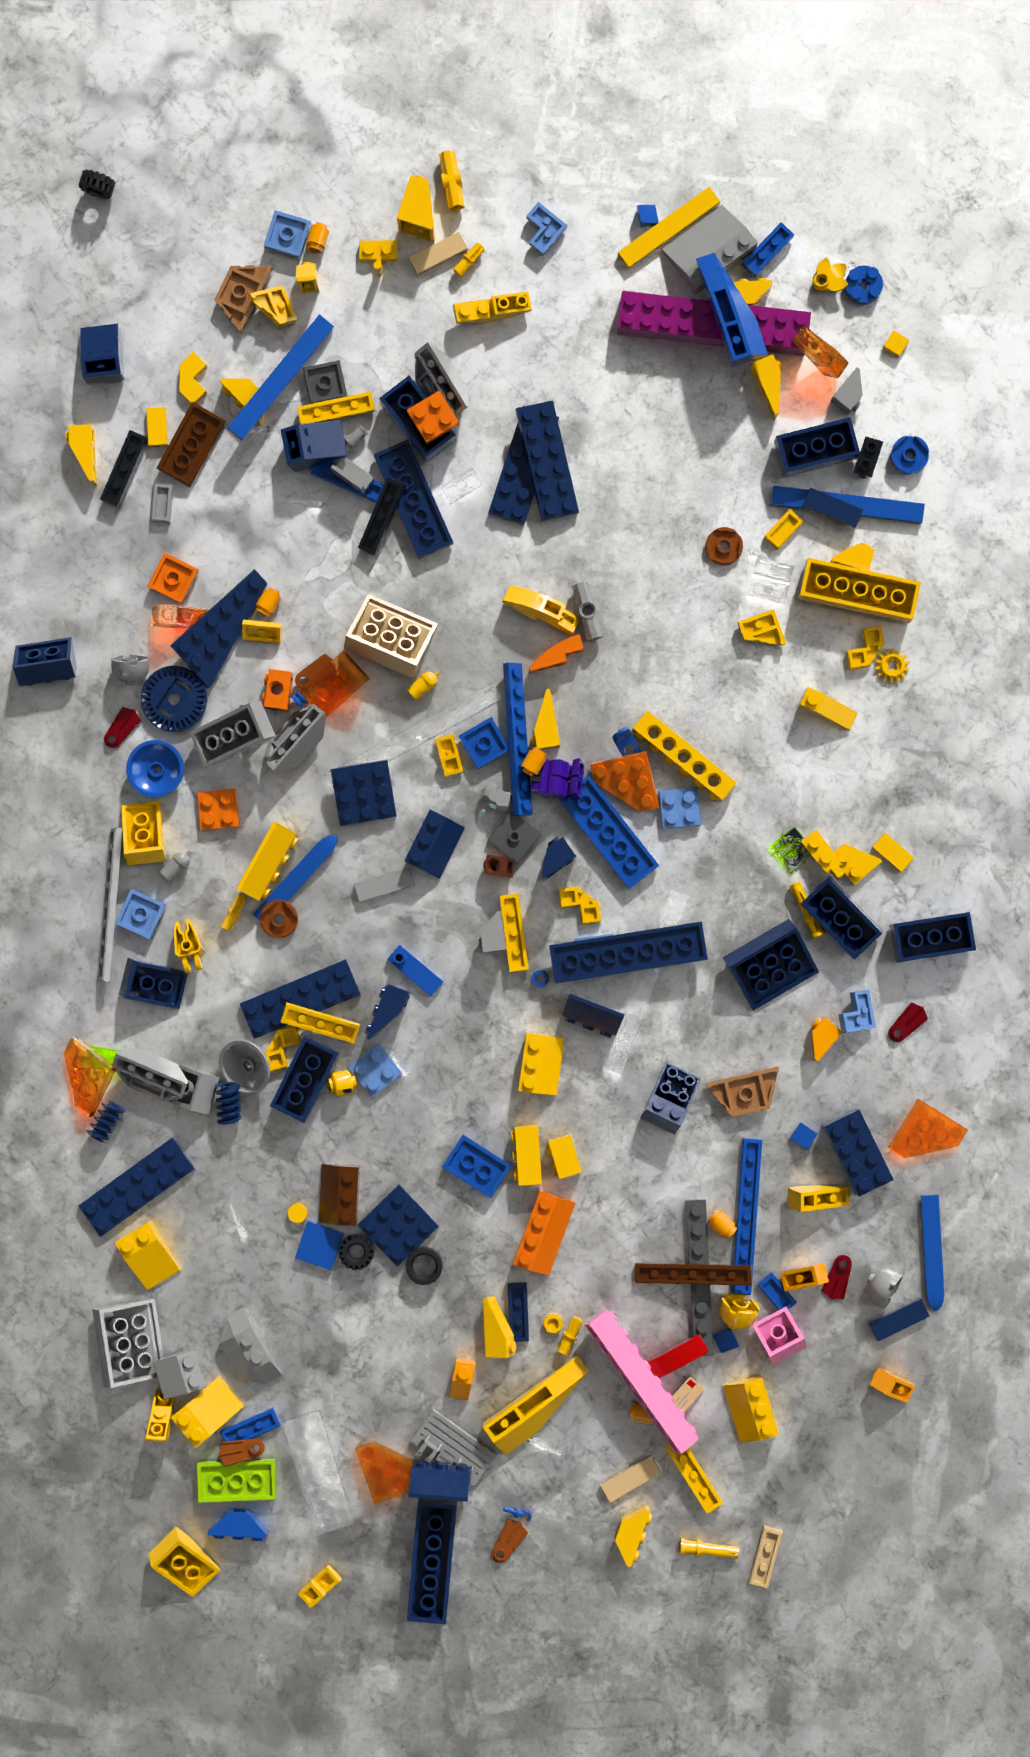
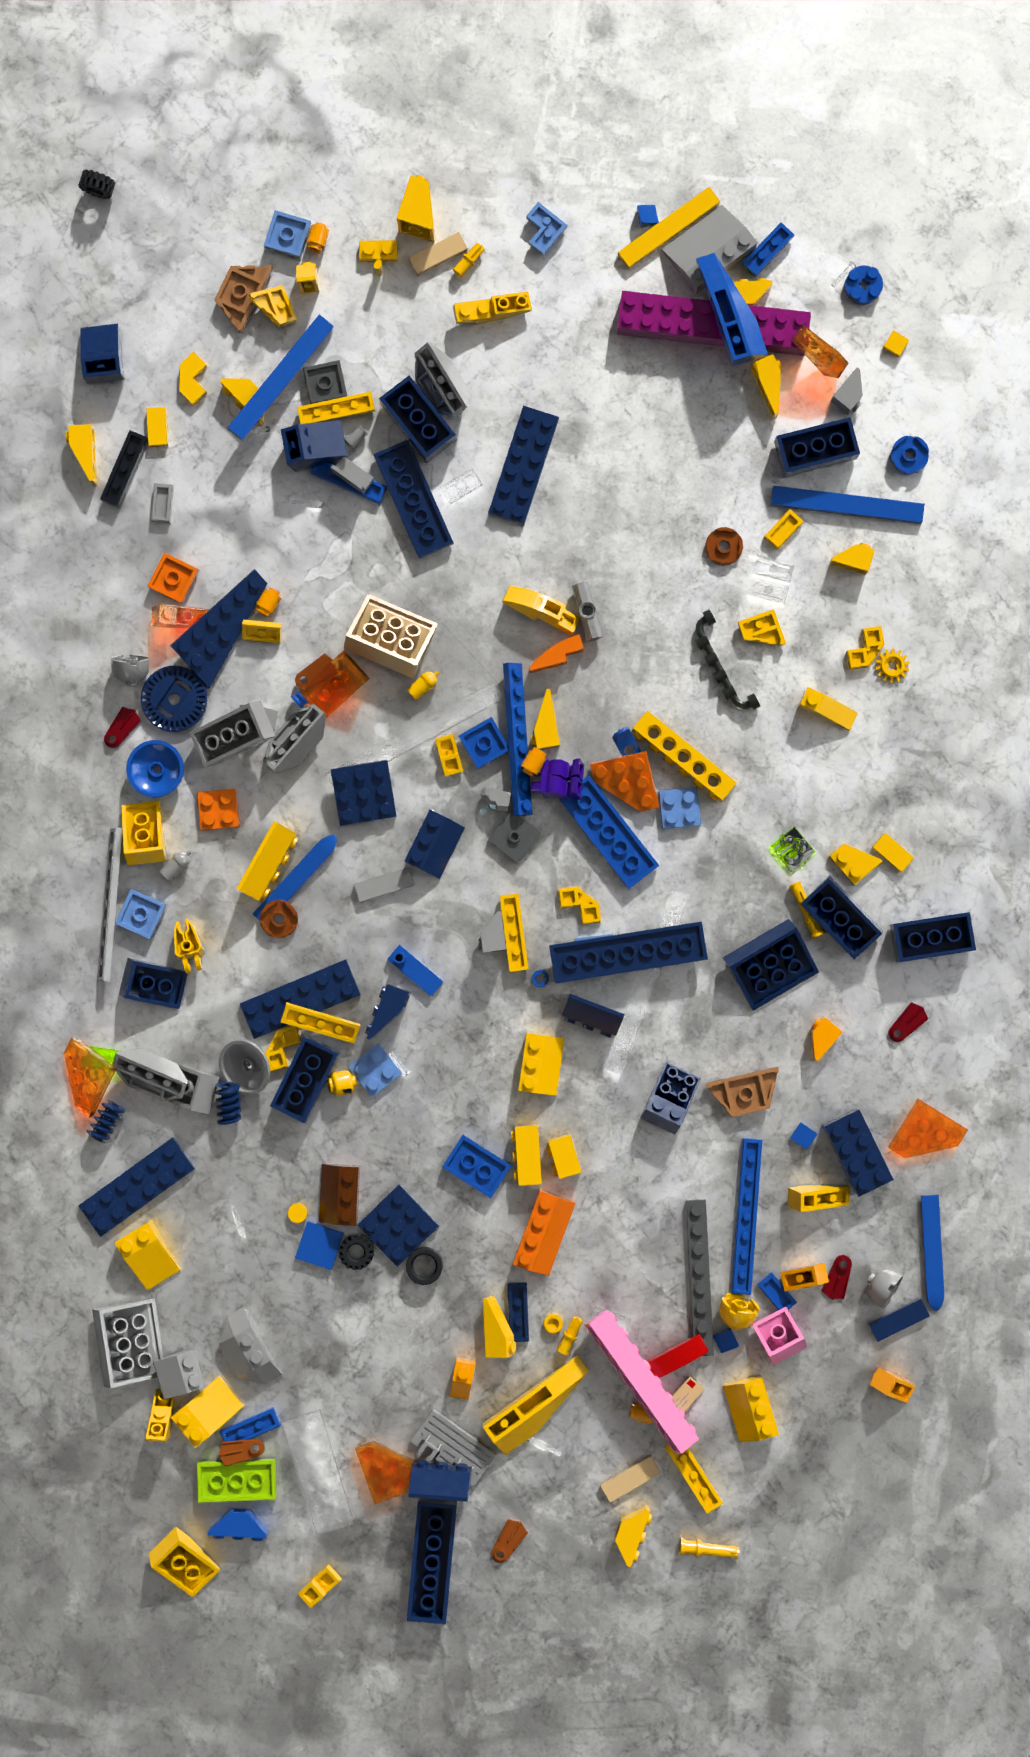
(44, 661): dark blue slope -> none
(191, 444): reddish brown tile -> none
(234, 912): yellow axle -> none
(278, 678): orange brick -> none
(381, 516): black plate -> none
(433, 417): orange plate -> none
(451, 180): yellow piece -> none
(506, 866): copper brick -> none
(516, 1512): blue hand -> none
(547, 460): dark blue plate -> none
(557, 857): dark blue slope -> none
(693, 1274): reddish brown tile -> none
(712, 659): none -> pearl dark grey bar
(722, 1224): light orange brick -> none
(765, 1557): tan tile -> none
(823, 854): yellow hinge -> none
(831, 274): yellow plate -> none
(832, 507): dark blue tile -> none
(859, 590): yellow brick -> none
(862, 1014): medium blue plate -> none
(868, 457): black hinge -> none

